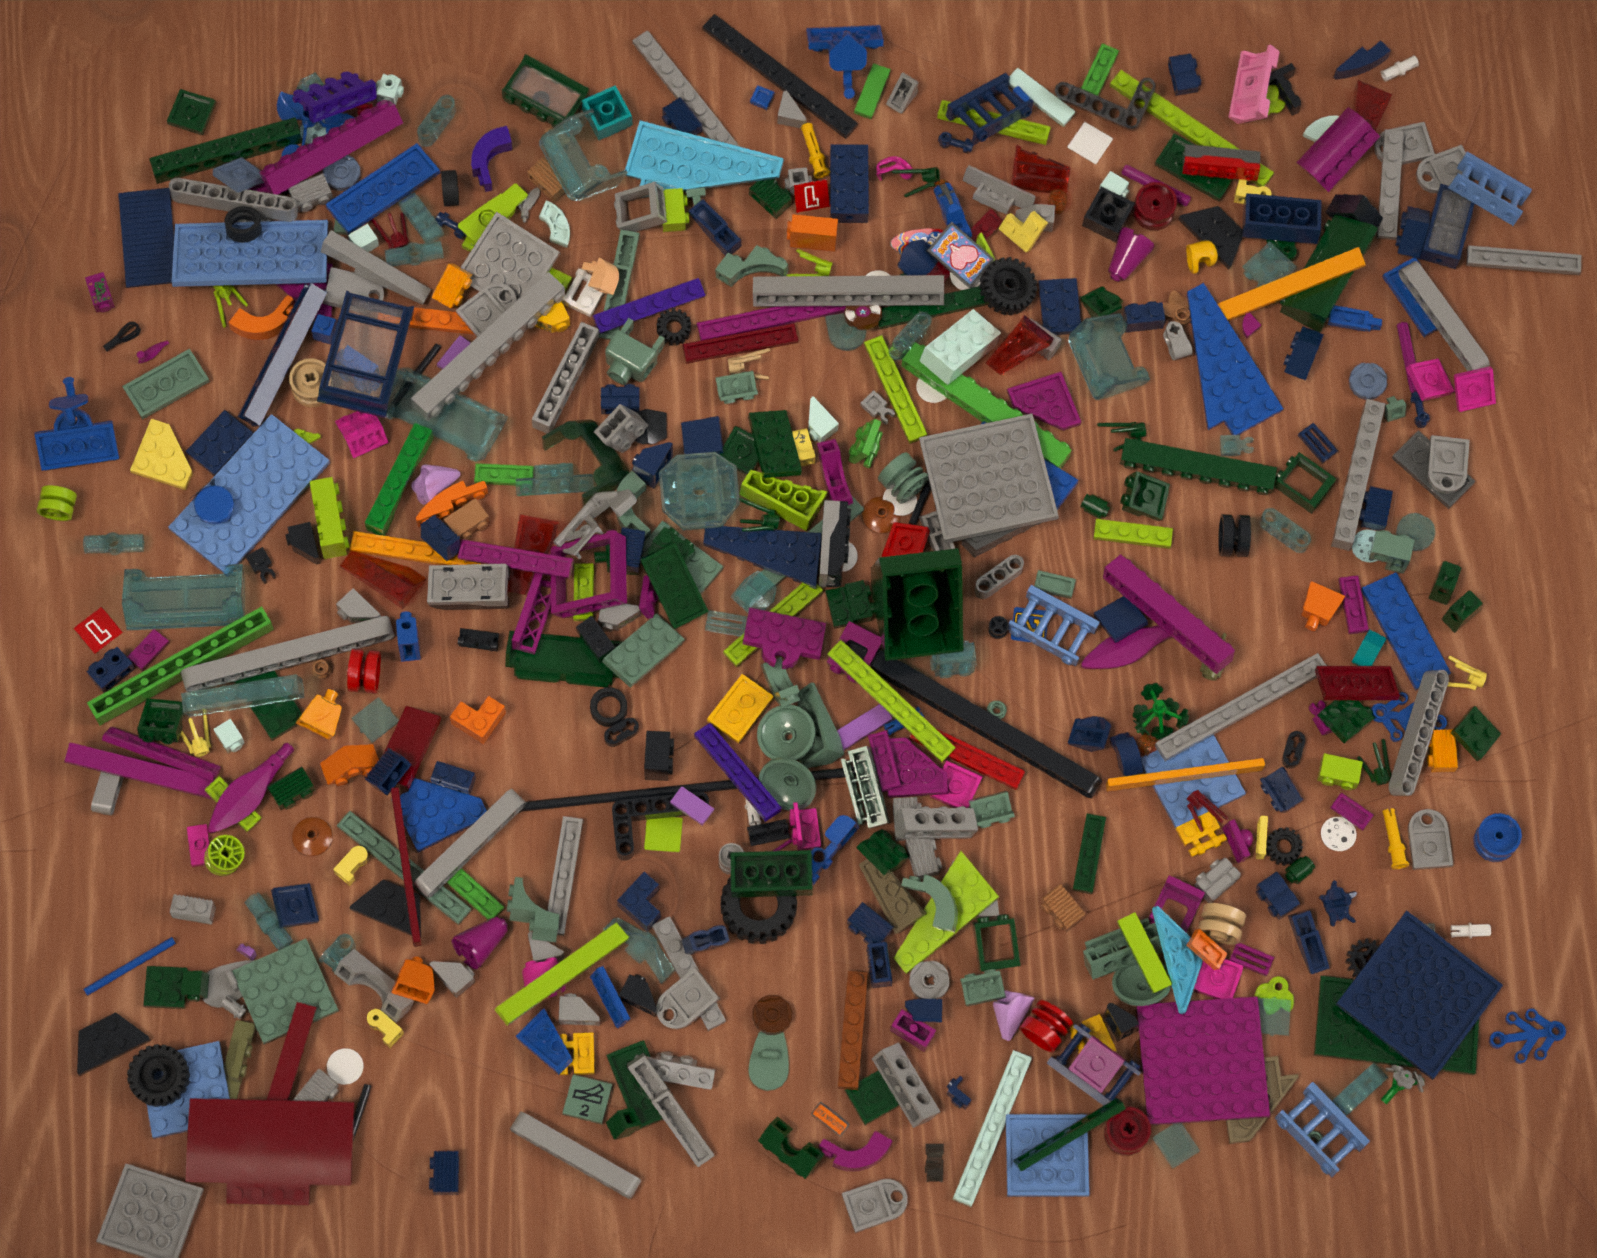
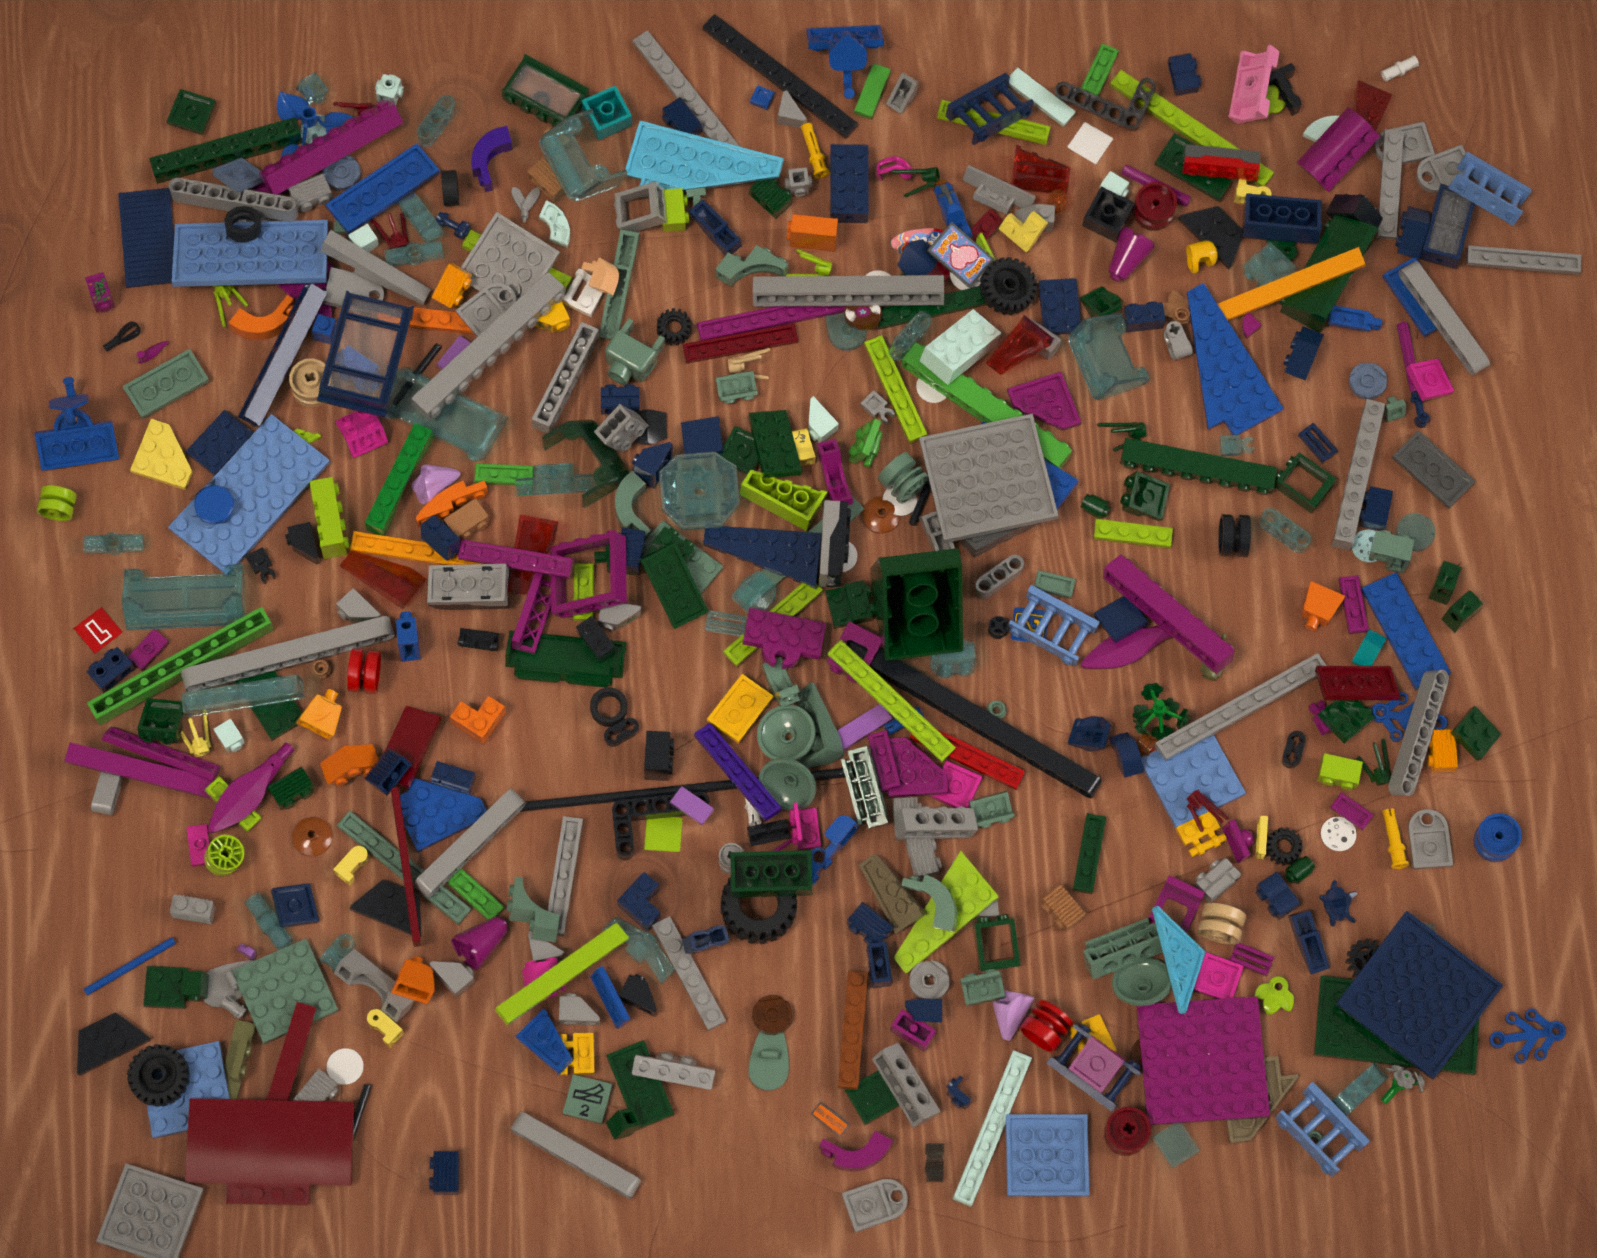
(340, 101): dark purple fence -> none
(375, 720): clear light blue piece -> none
(504, 204): lime piece -> none
(599, 502): light grey piece -> none
(643, 650): sand green plate -> none
(648, 598): magenta plate -> none
(649, 305): dark purple plate -> none
(670, 1109): light grey slope -> none
(687, 999): light grey tile -> none
(768, 521): dark green plant -> none
(776, 1140): dark green arch -> none
(811, 195): red sticker -> none
(883, 852): dark green plate -> none
(905, 539): red plate -> none
(946, 140): dark blue bar -> none
(1020, 94): blue tile -> none
(1069, 1134): dark green tile -> none
(1120, 1022): black tile -> none
(1144, 953): lime tile -> none
(1185, 774): light orange tile -> none
(1206, 949): orange plate -> none
(1274, 1016): clear light blue piece -> none
(1281, 790): dark blue bracket -> none
(1363, 61): dark blue slope -> none
(1447, 461): light grey tile -> none
(1470, 930): white axle -> none
(1474, 389): dark pink tile -> none
(1475, 676): light yellow plant -> none

